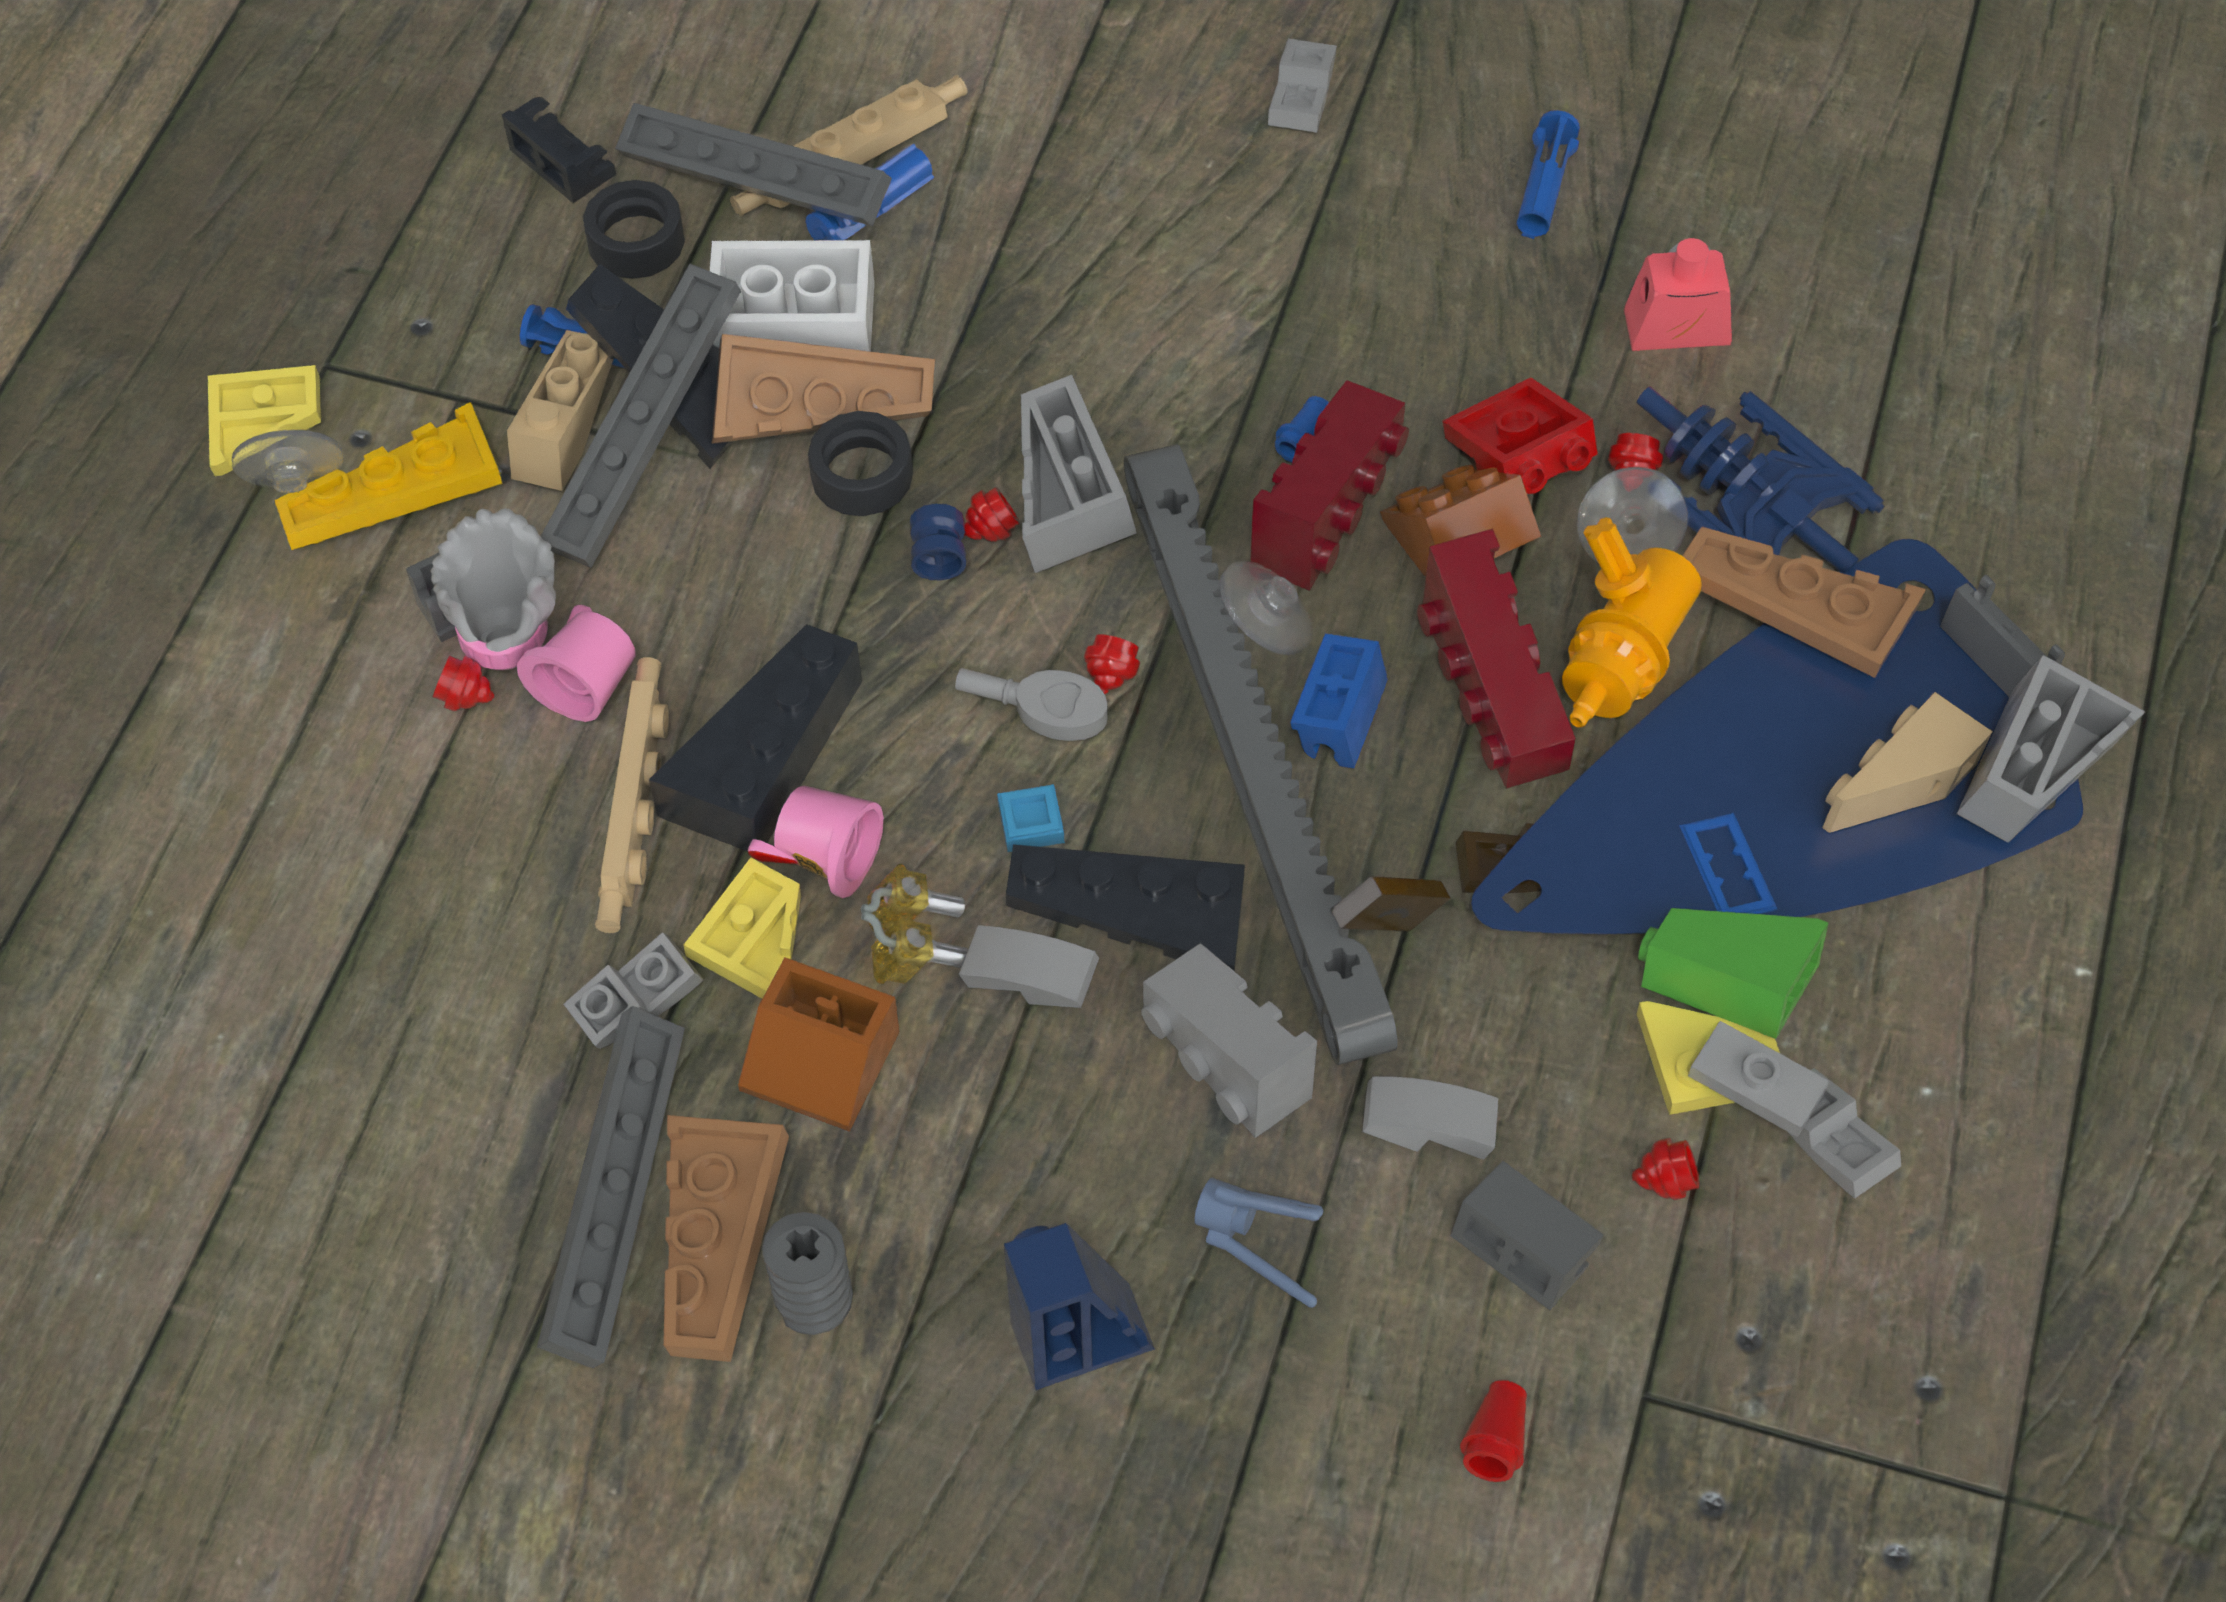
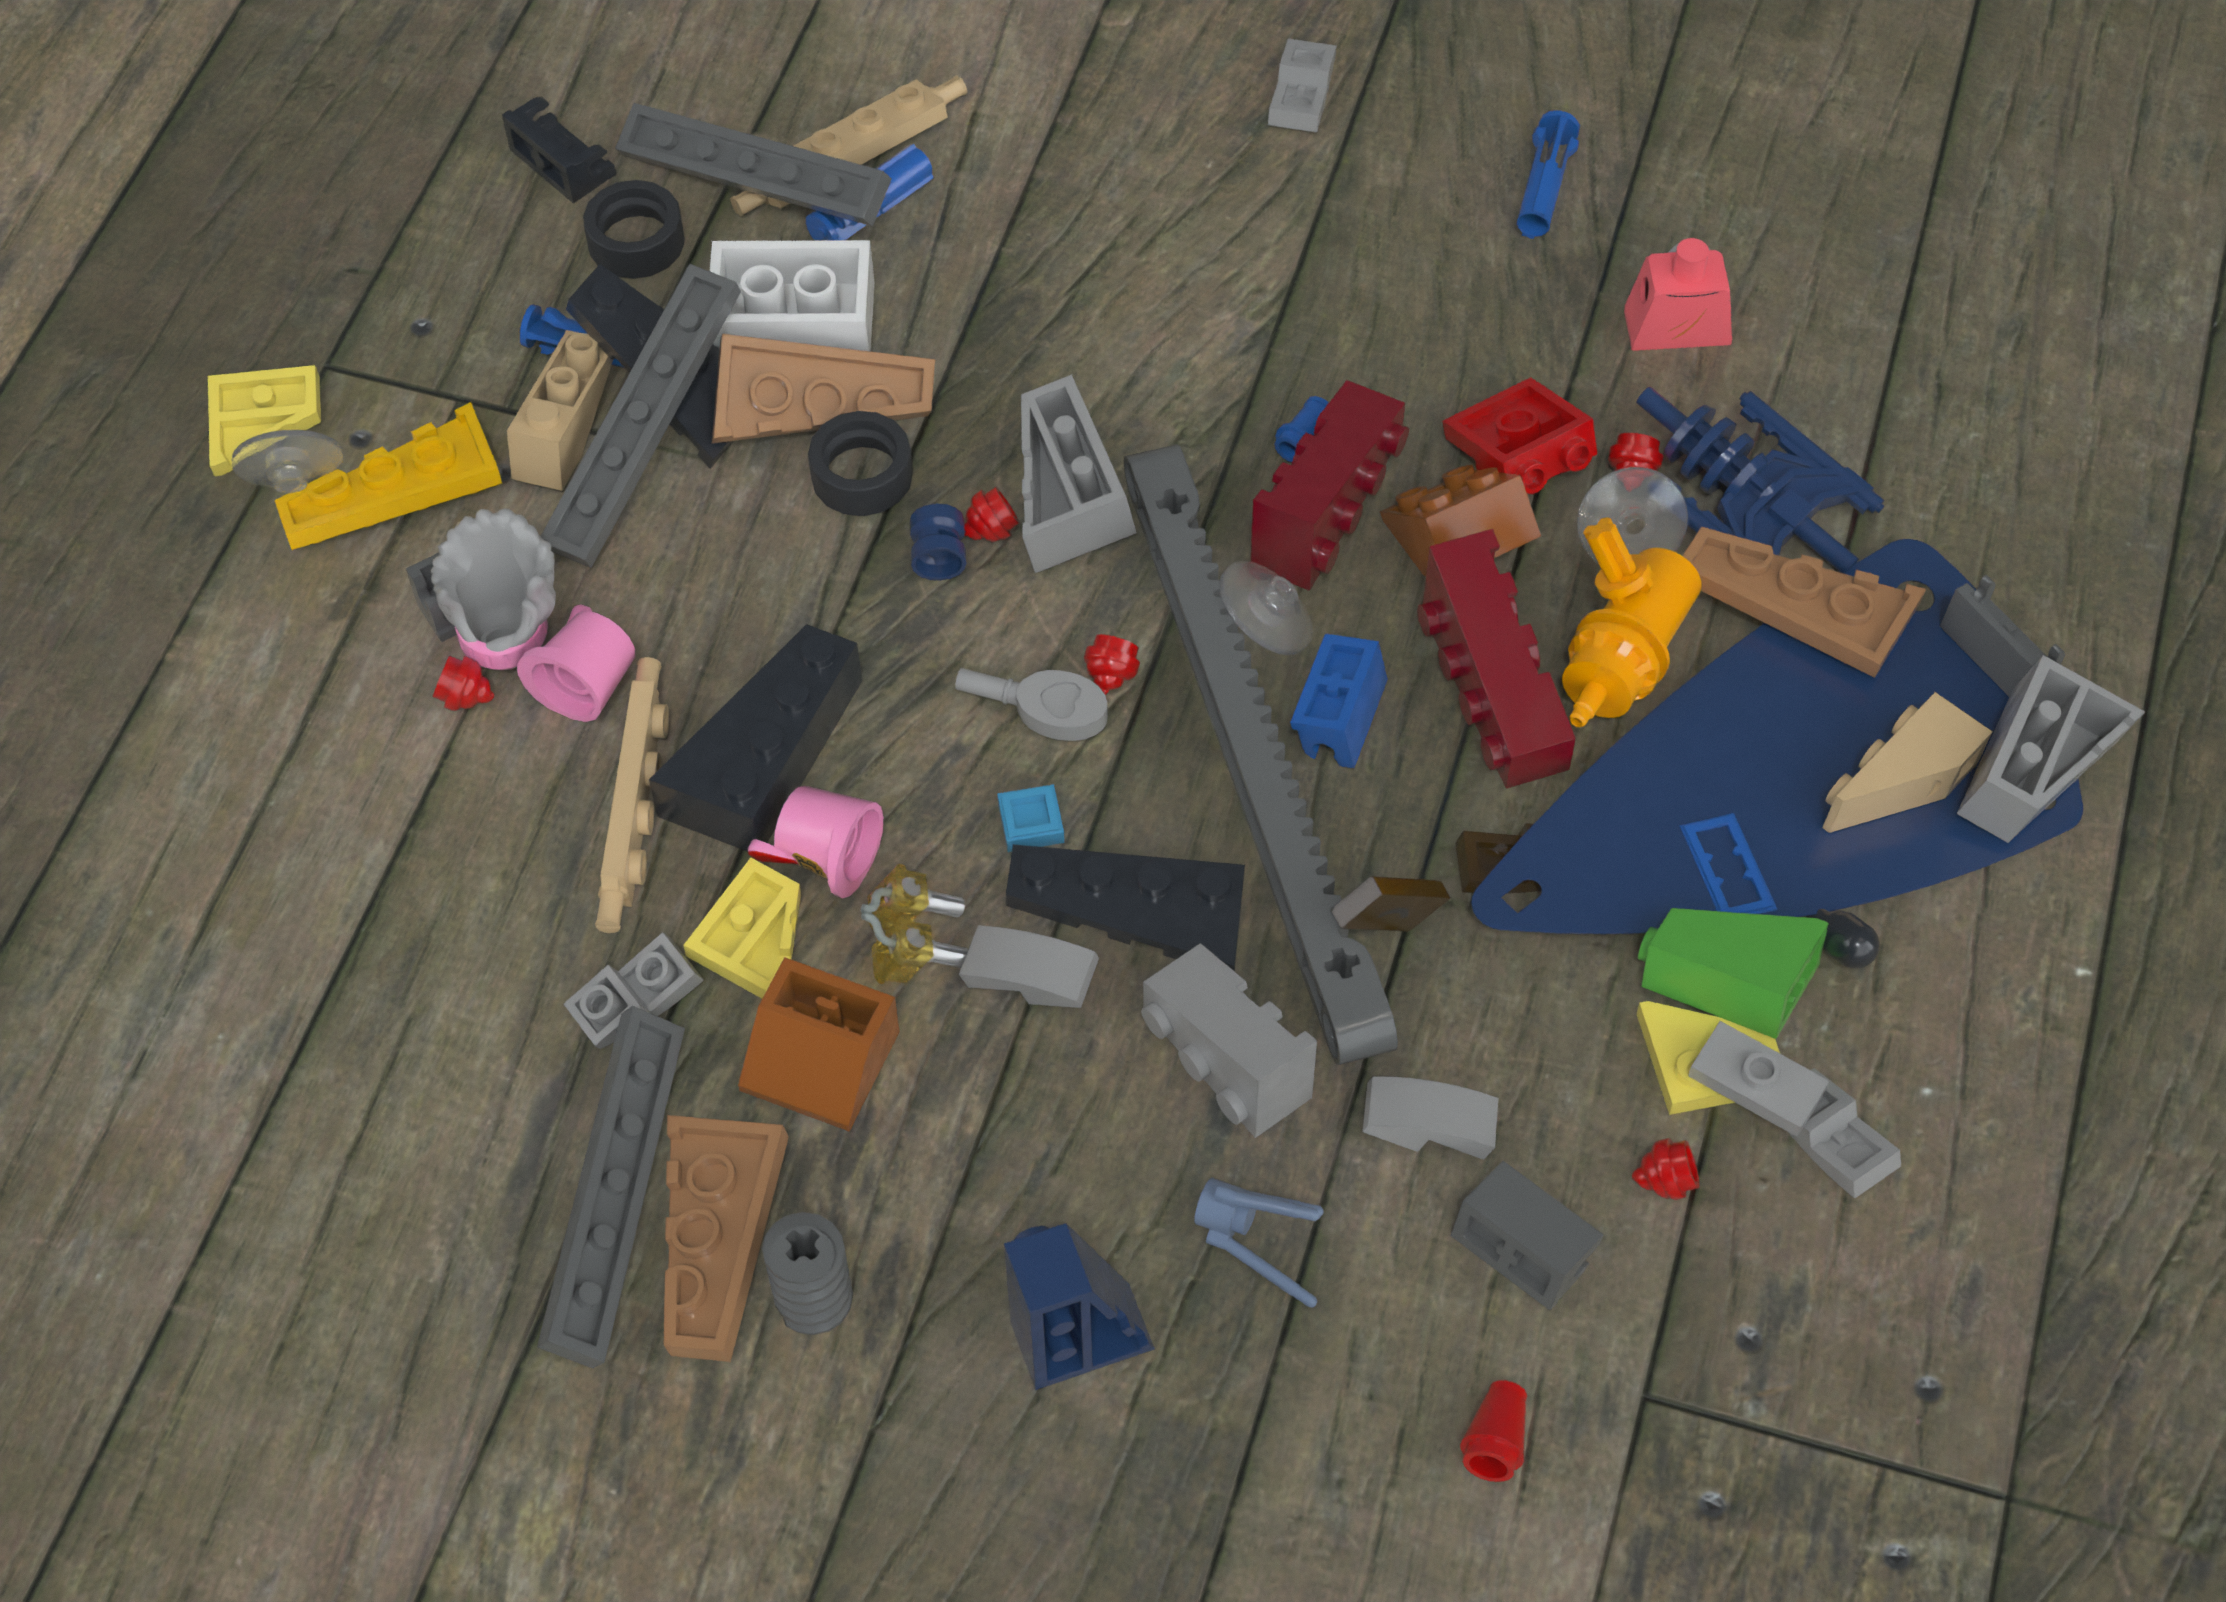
(1848, 939): none -> black cylinder

